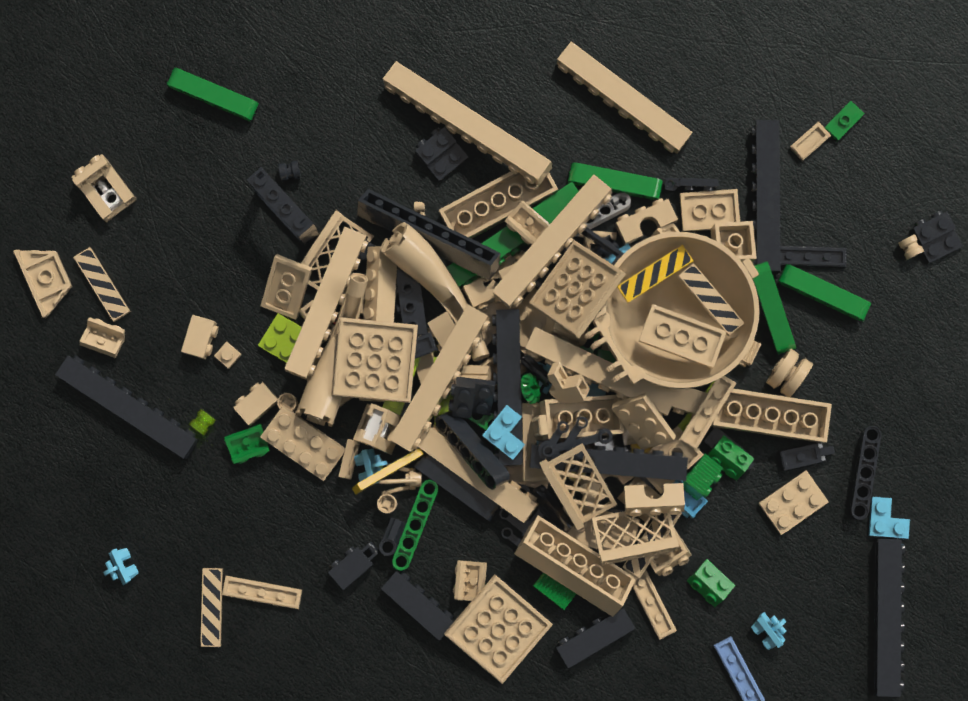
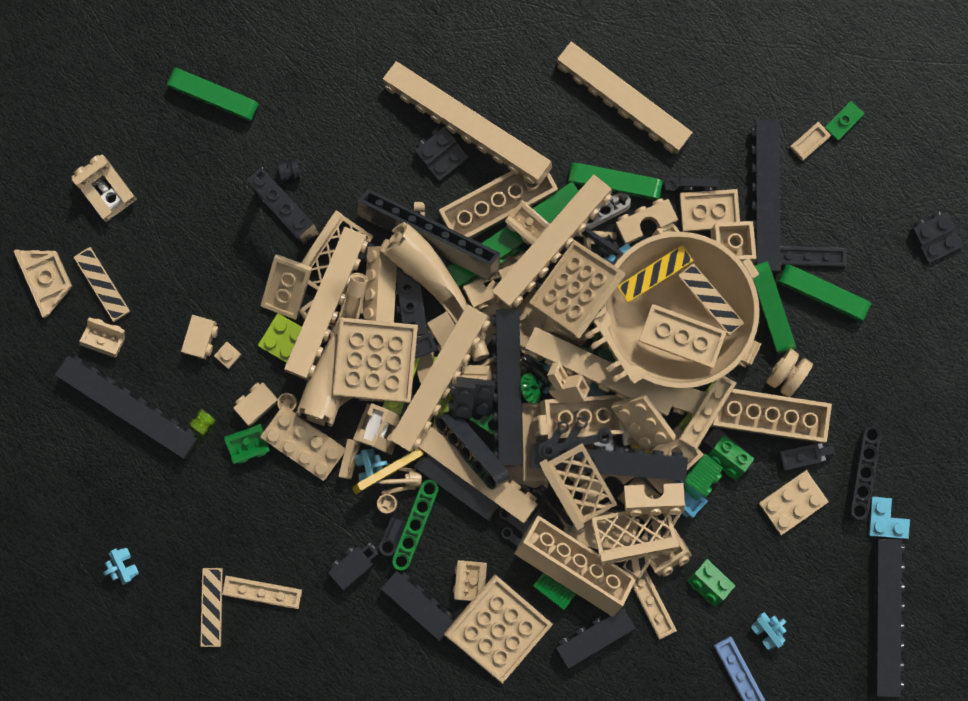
(500, 435): medium azure plate -> none
(911, 247): tan wheel -> none

